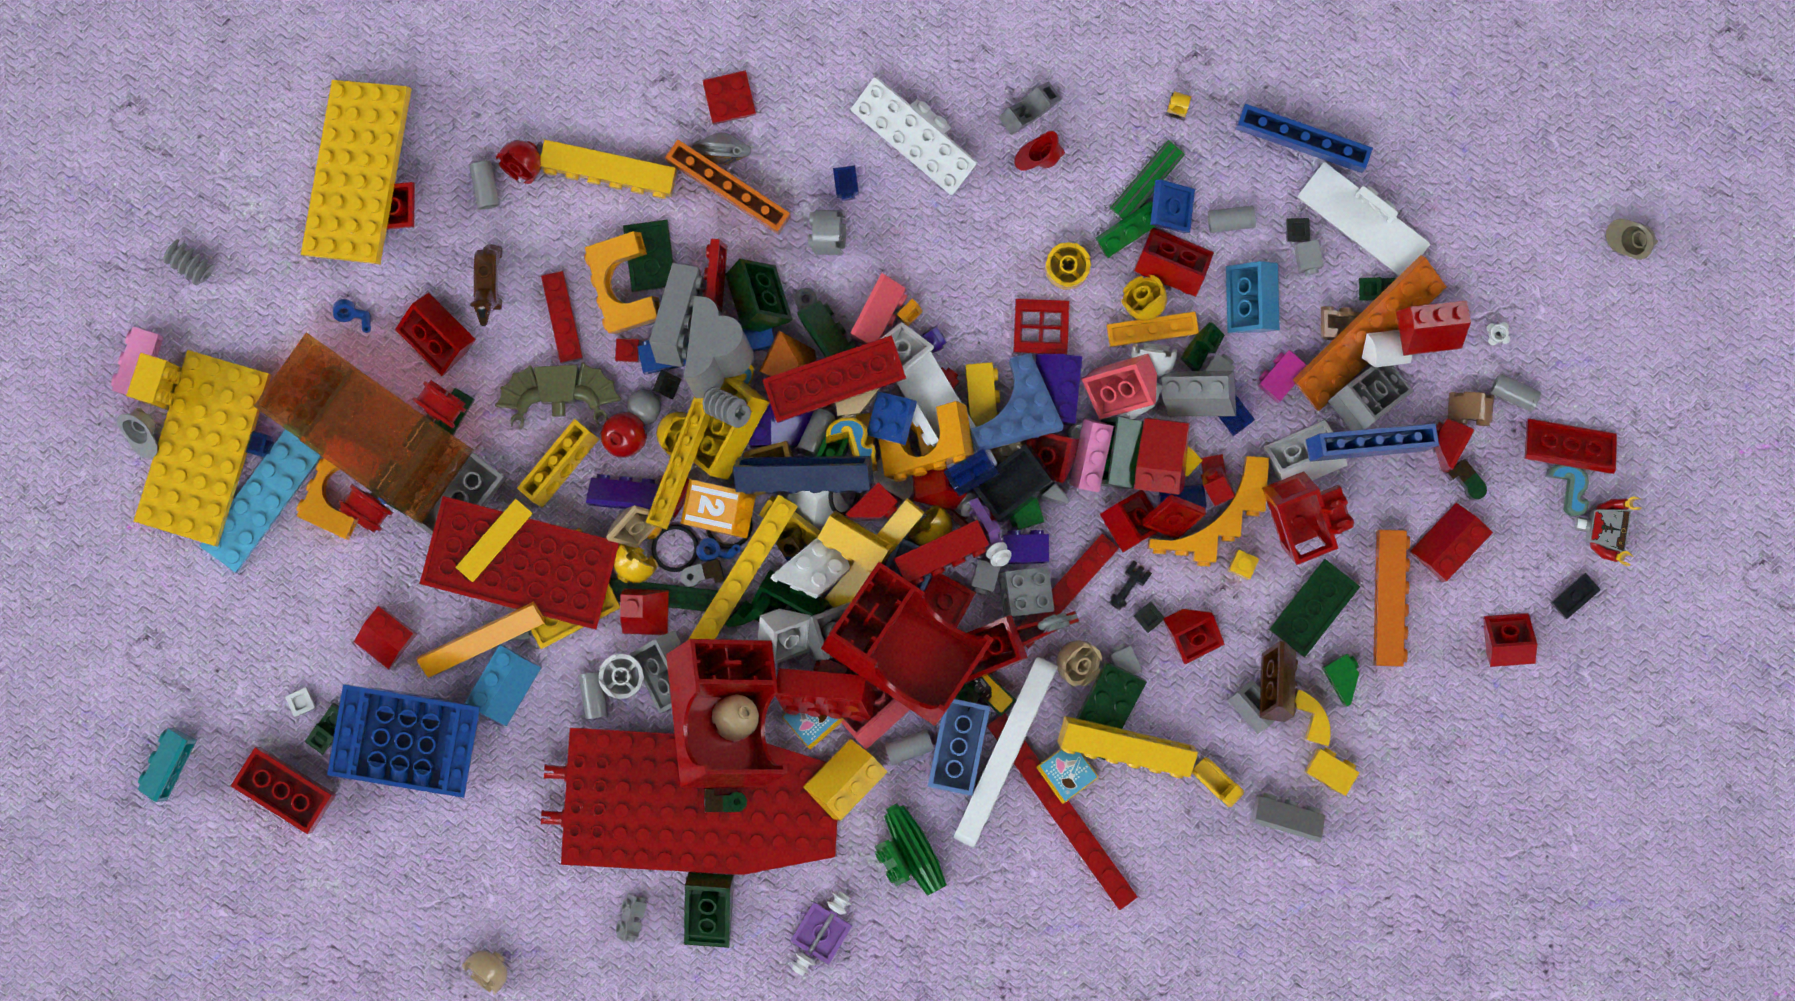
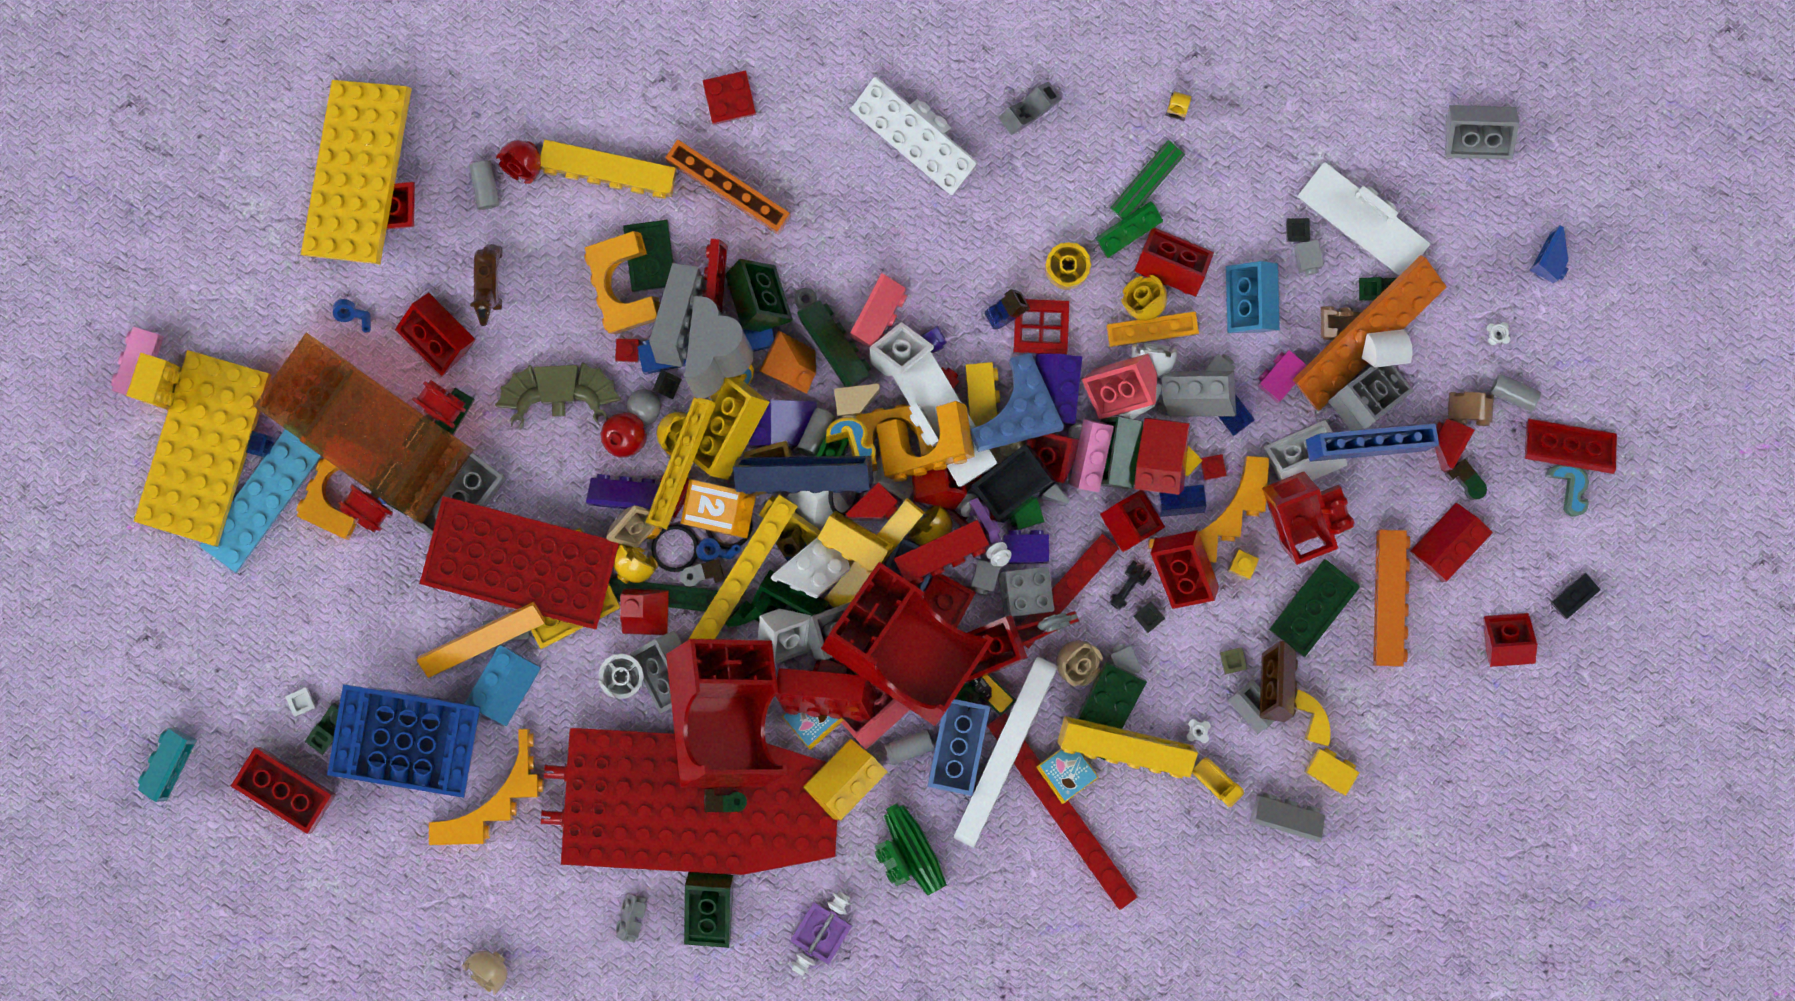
(139, 430): light grey piece -> none
(187, 264): light grey piece -> none
(384, 637): red slope -> none
(494, 540): yellow tile -> none
(519, 784): none -> light orange arch
(558, 463): yellow brick -> none
(562, 317): red plate -> none
(592, 696): light grey pin -> none
(722, 148): light grey hat -> none
(726, 407): light grey piece -> none
(735, 717): tan cylinder -> none
(827, 232): light grey brick -> none
(834, 379): red plate -> none
(846, 182): clear blue brick -> none
(891, 418): blue plate -> none
(909, 312): light orange tile -> none
(971, 472): clear blue hinge -> none
(1006, 309): none -> leg
(1041, 152): red piece -> none
(1172, 206): blue plate -> none
(1174, 516): red plate -> none
(1184, 569): none -> red brick
(1193, 633): red slope -> none
(1202, 736): none -> white plate
(1204, 342): dark green slope -> none
(1217, 485): red brick -> none
(1231, 219): light grey pin -> none
(1233, 660): none -> olive plate
(1304, 138): blue brick -> none
(1343, 677): green slope -> none
(1433, 327): red slope -> none
(1481, 132): none -> light grey slope
(1553, 257): none -> blue slope
(1608, 528): torso -> none
(1631, 238): dark tan piece -> none

